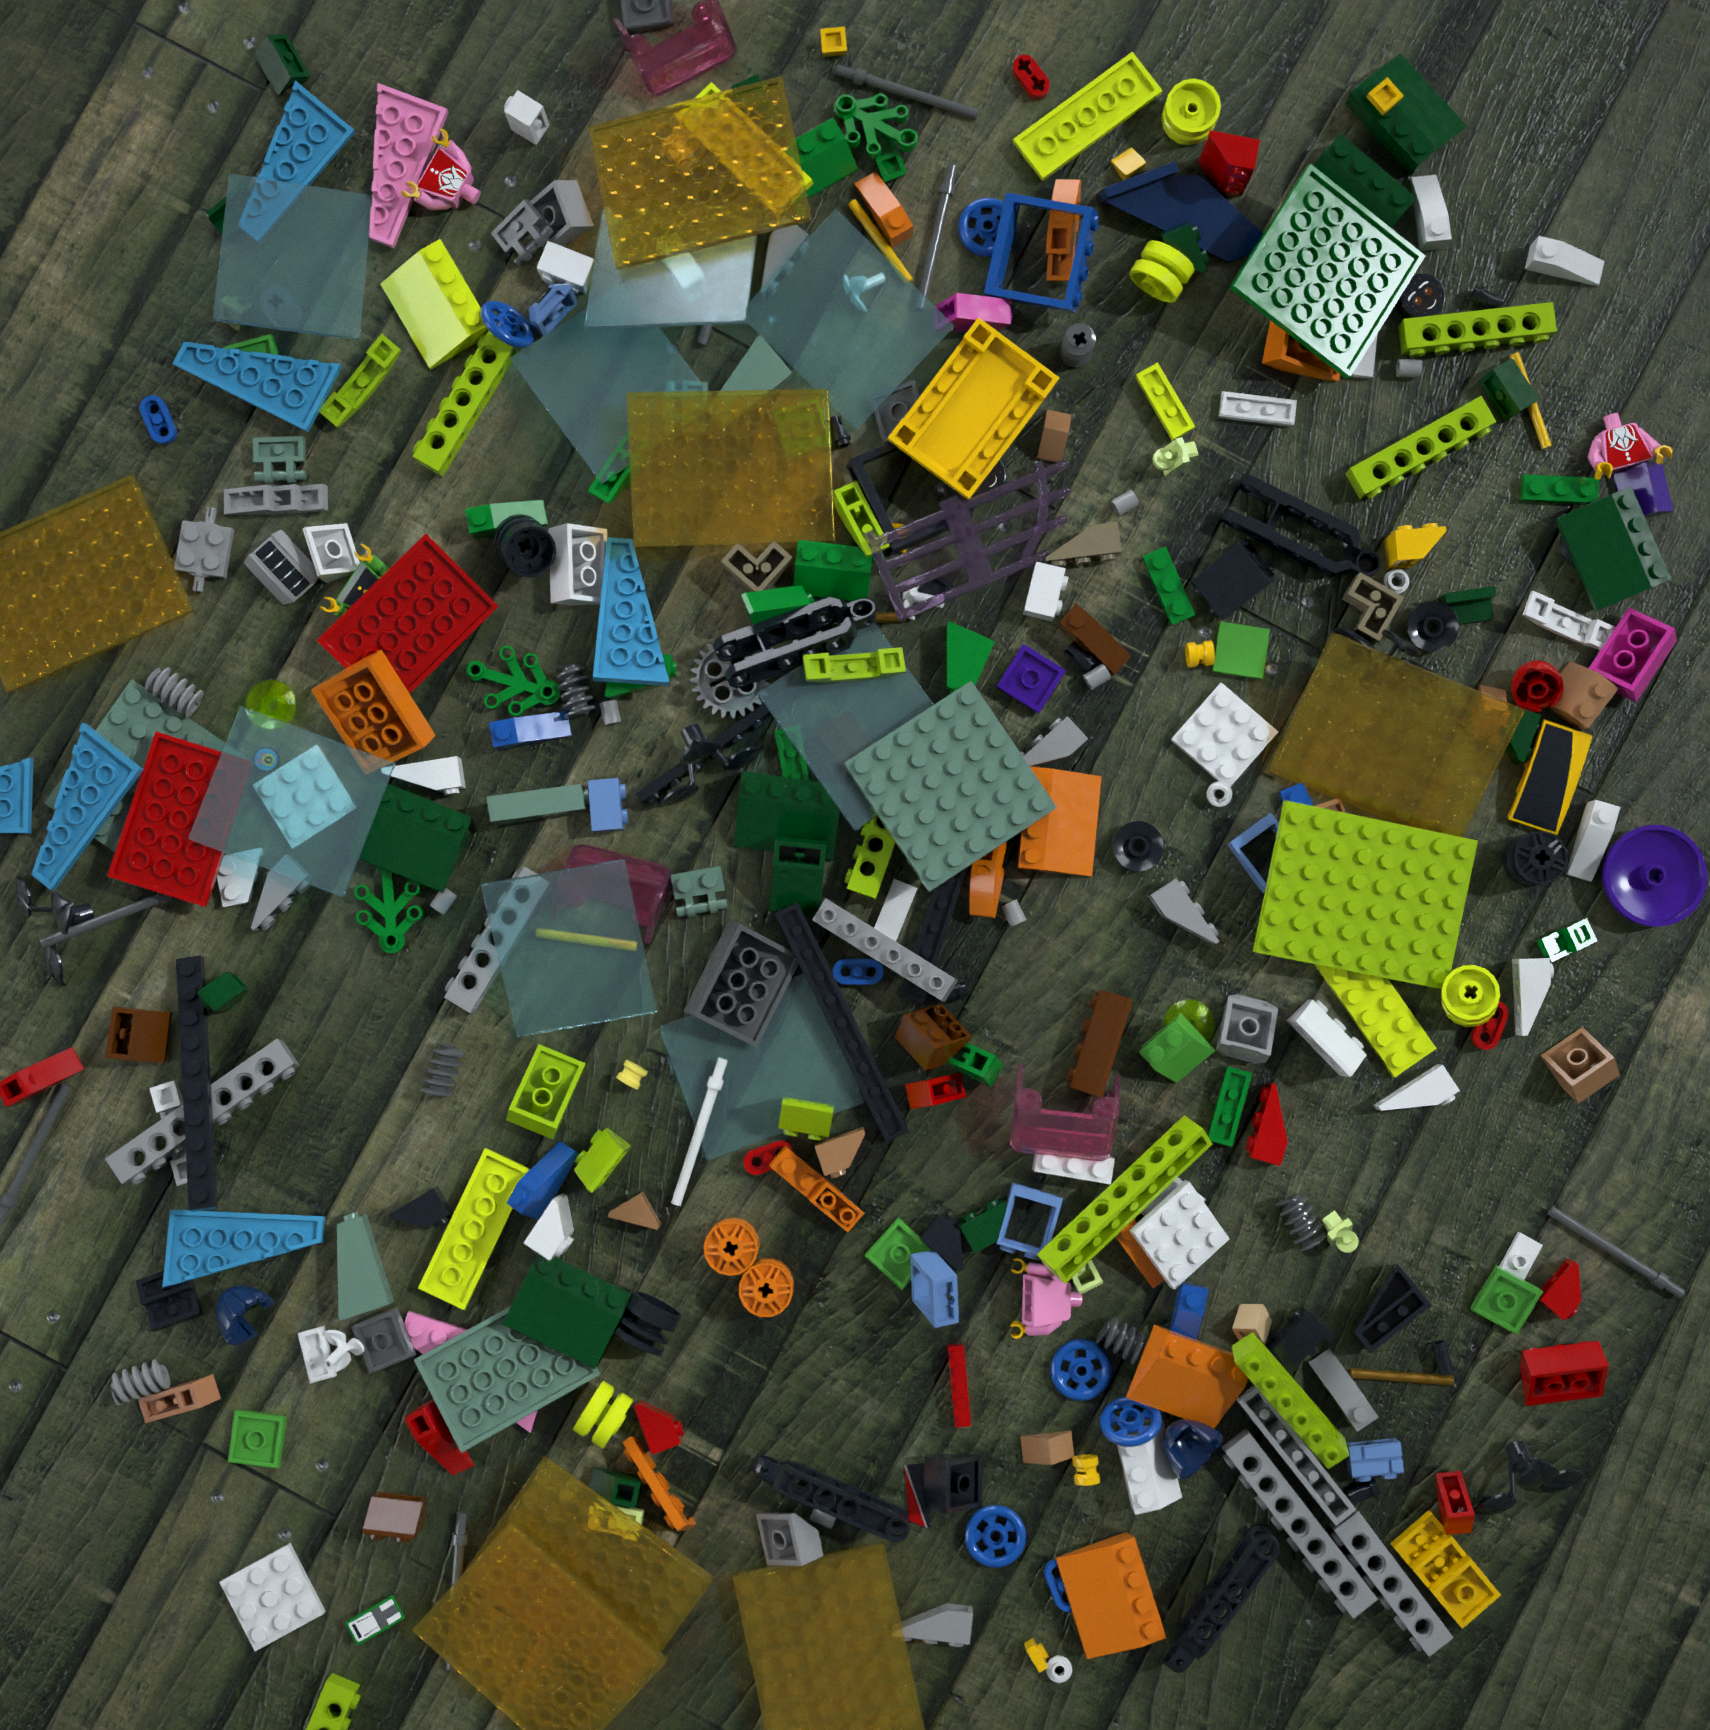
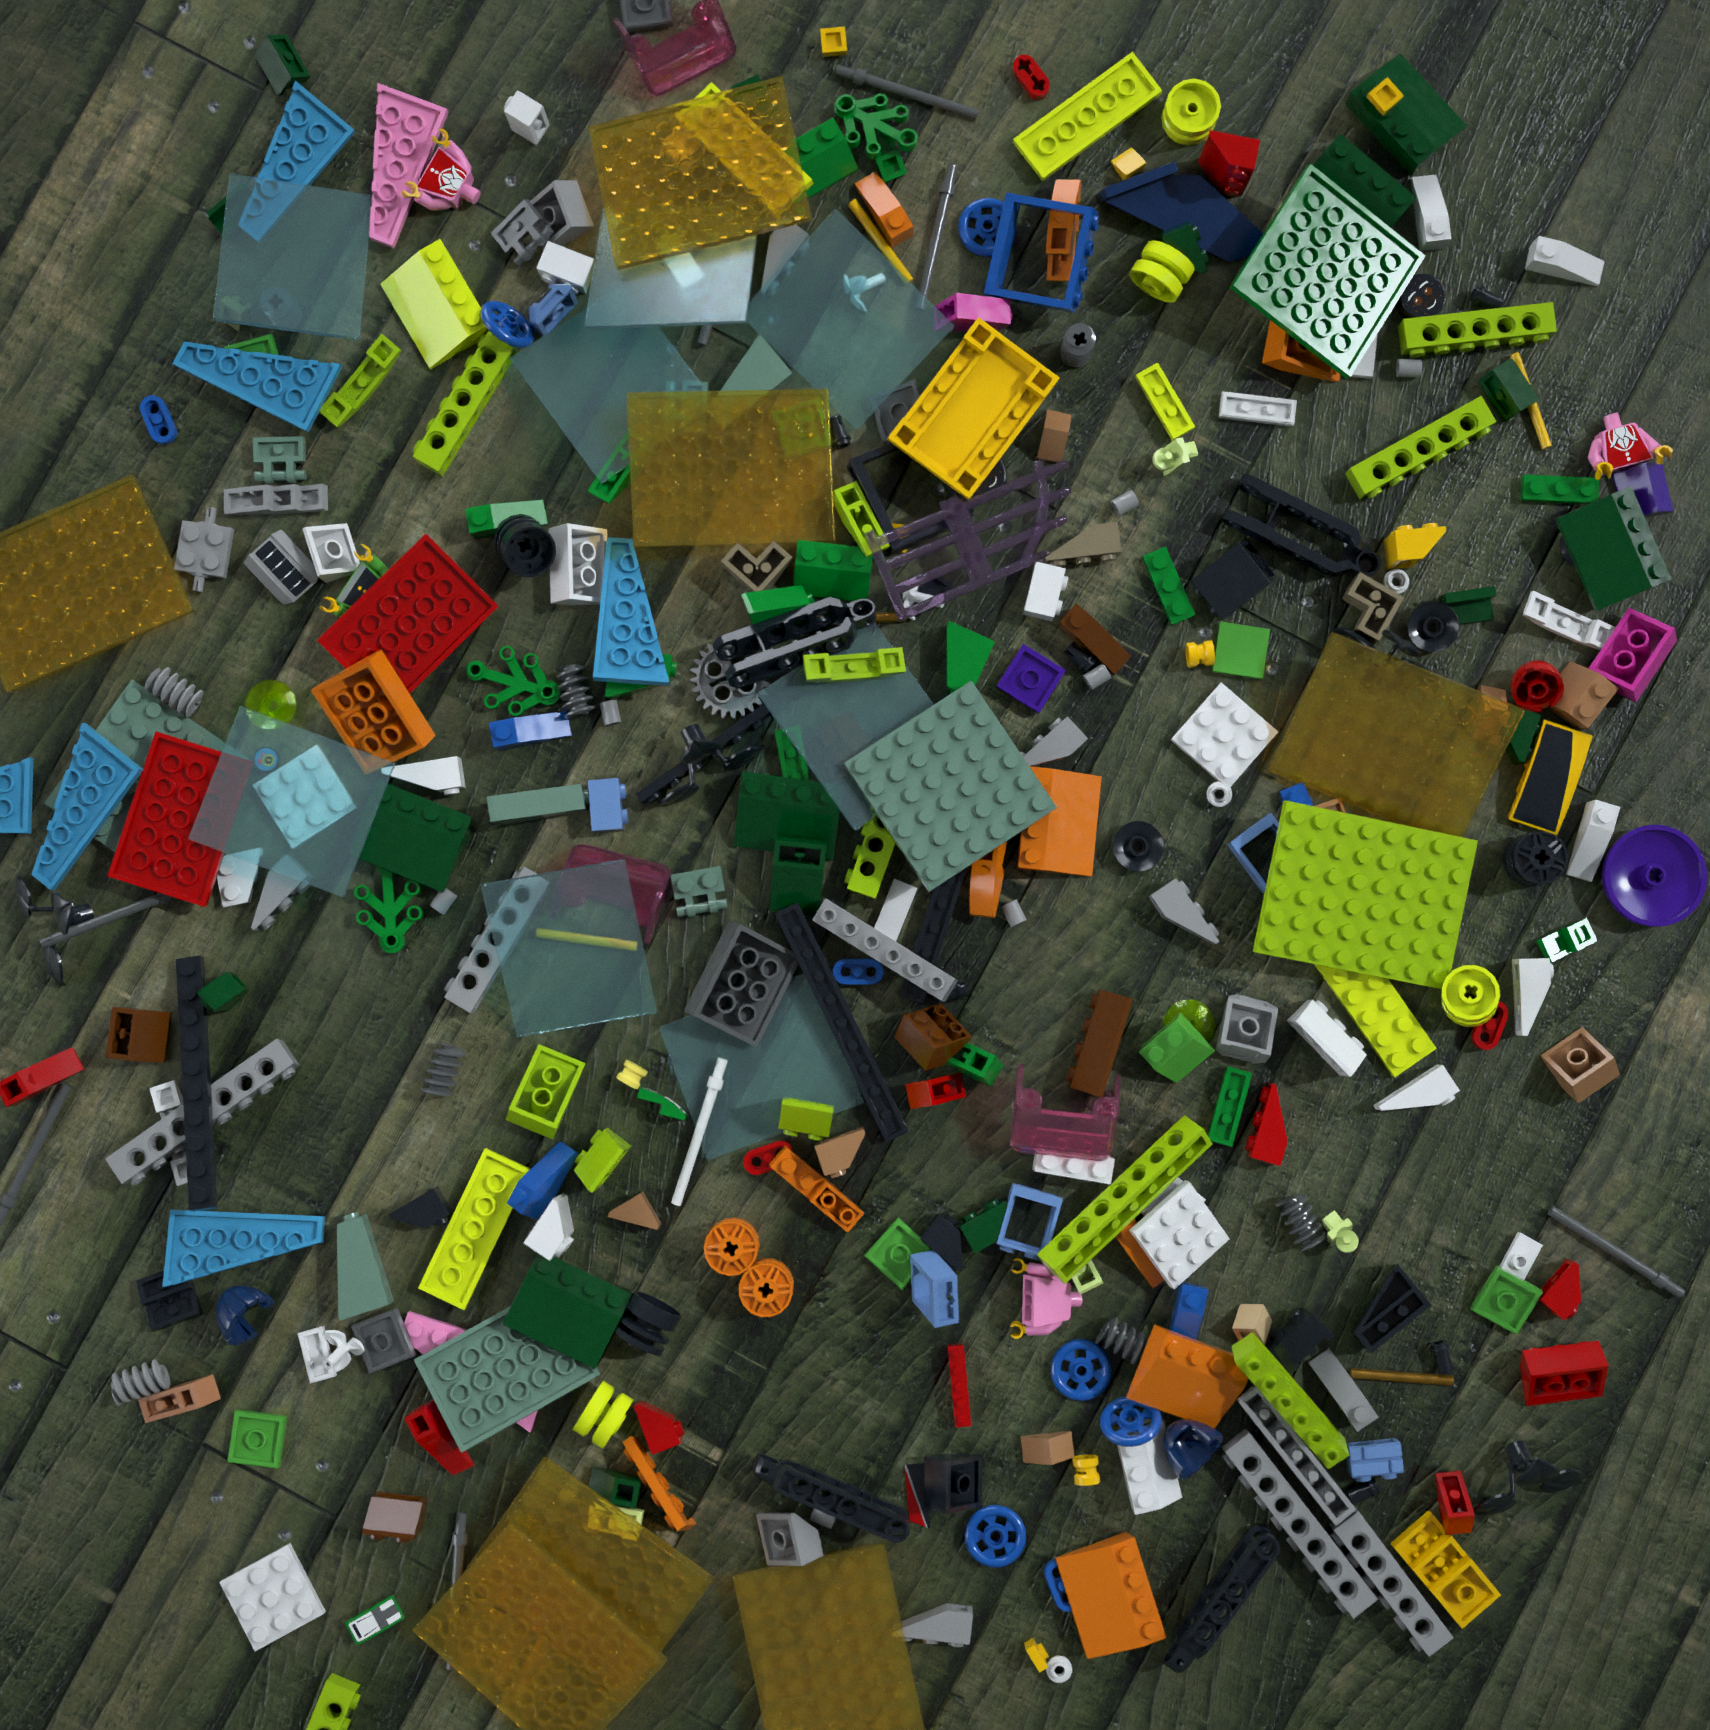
(668, 1107): none -> green slope

